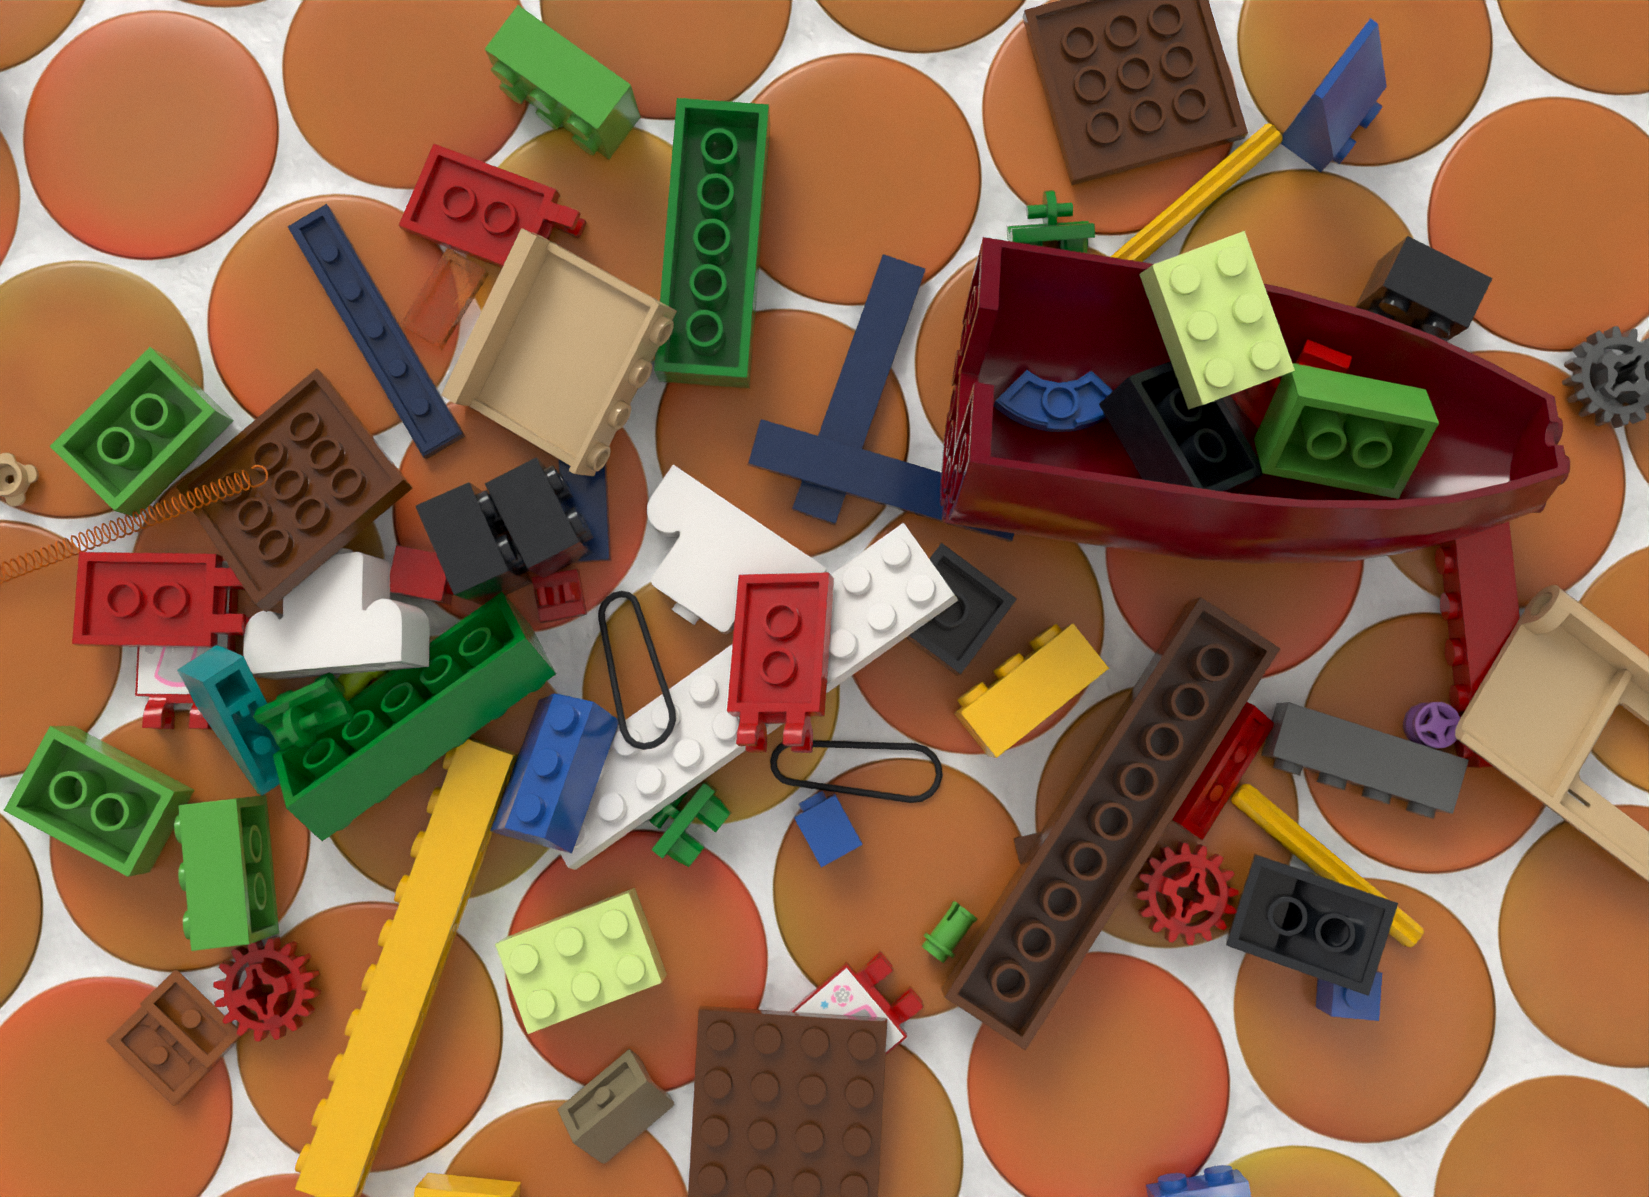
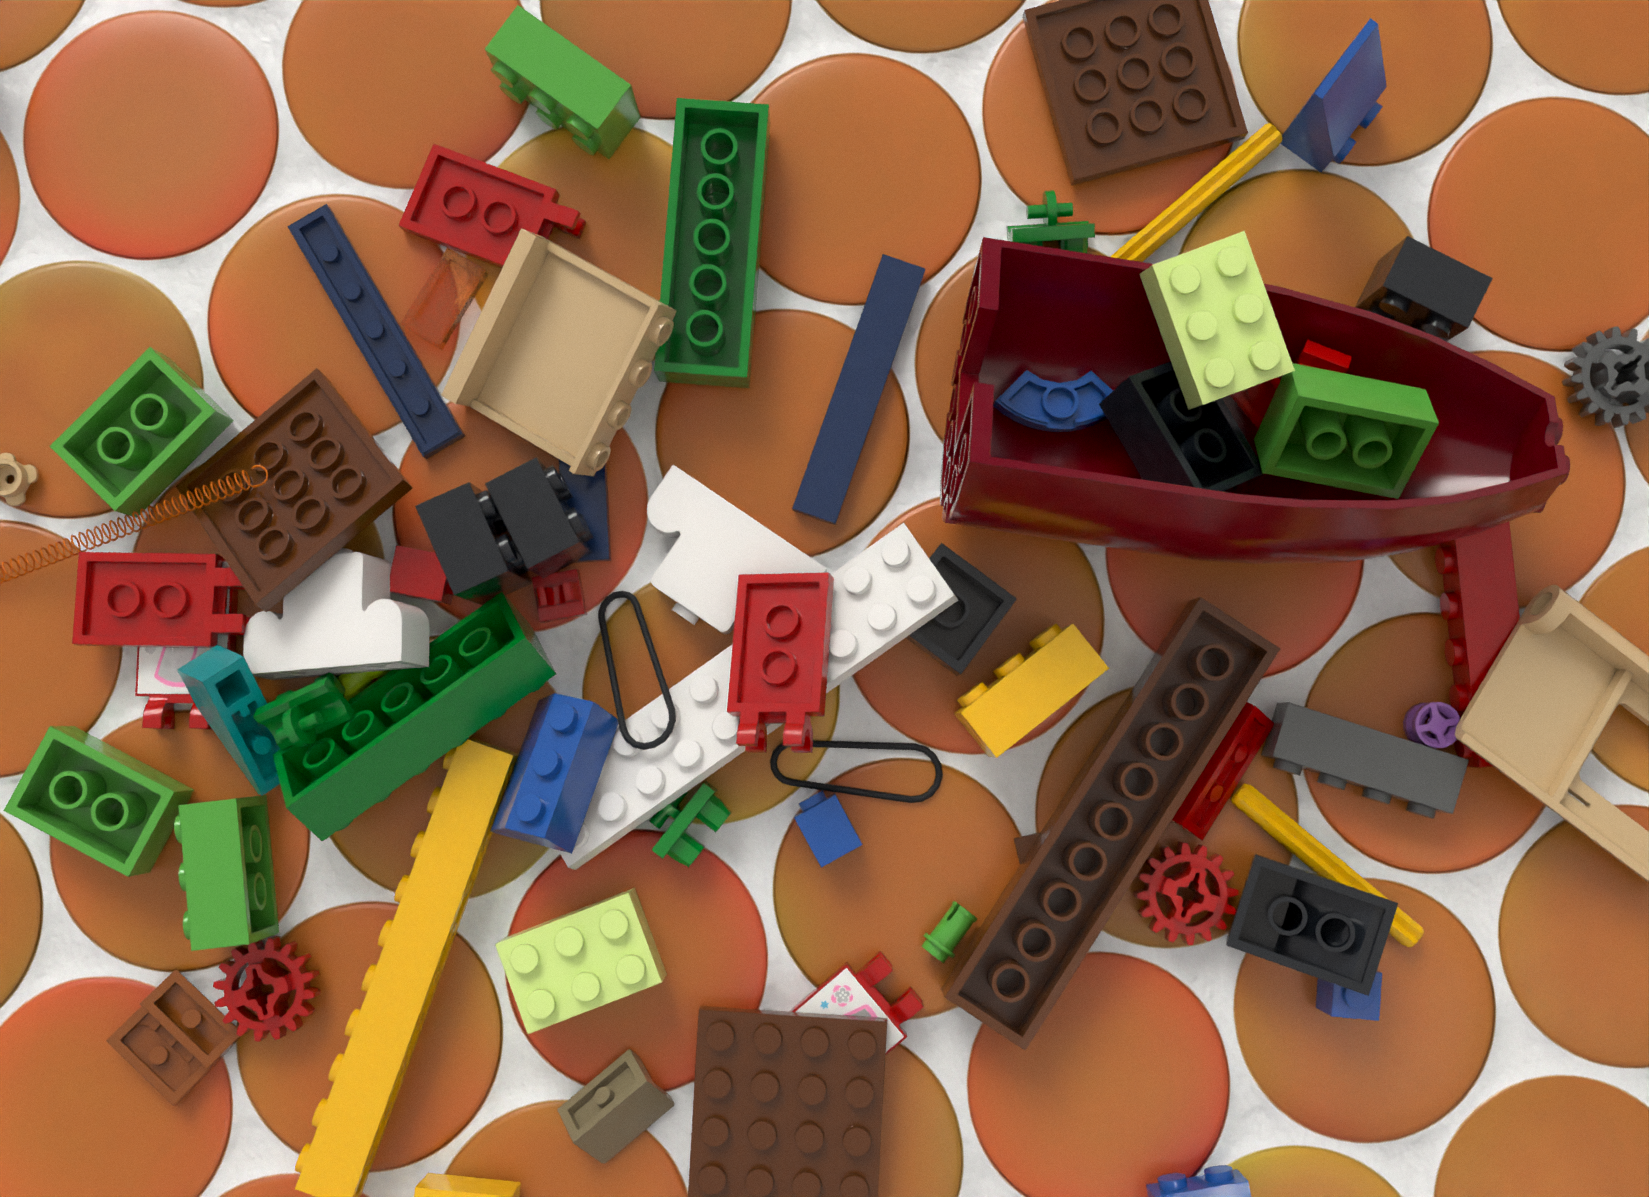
(852, 472): dark blue tile -> none

